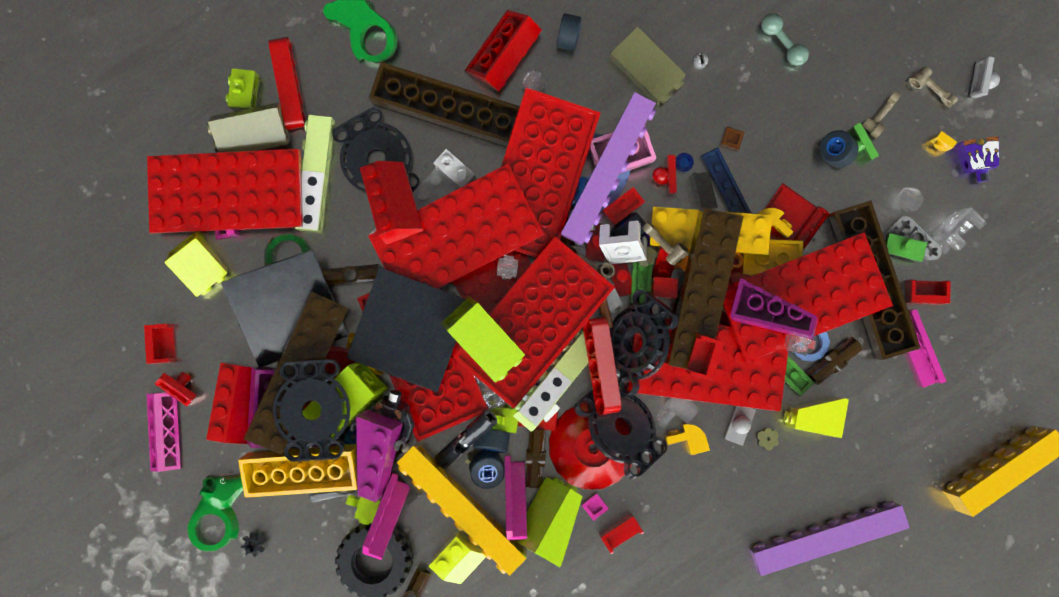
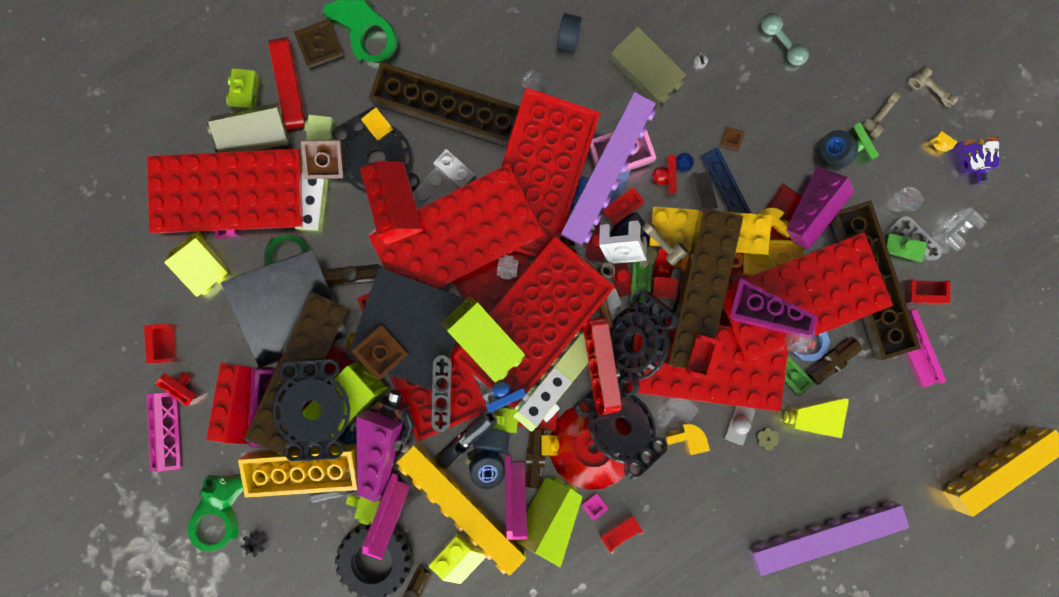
(318, 43): none -> dark brown plate
(322, 159): none -> reddish brown slope
(376, 124): none -> yellow panel
(379, 352): none -> reddish brown slope
(439, 392): none -> dark grey beam
(502, 392): none -> blue tile
(503, 49): red slope -> none
(549, 445): none -> yellow plate
(818, 206): none -> magenta wedge
(984, 77): light grey tile -> none

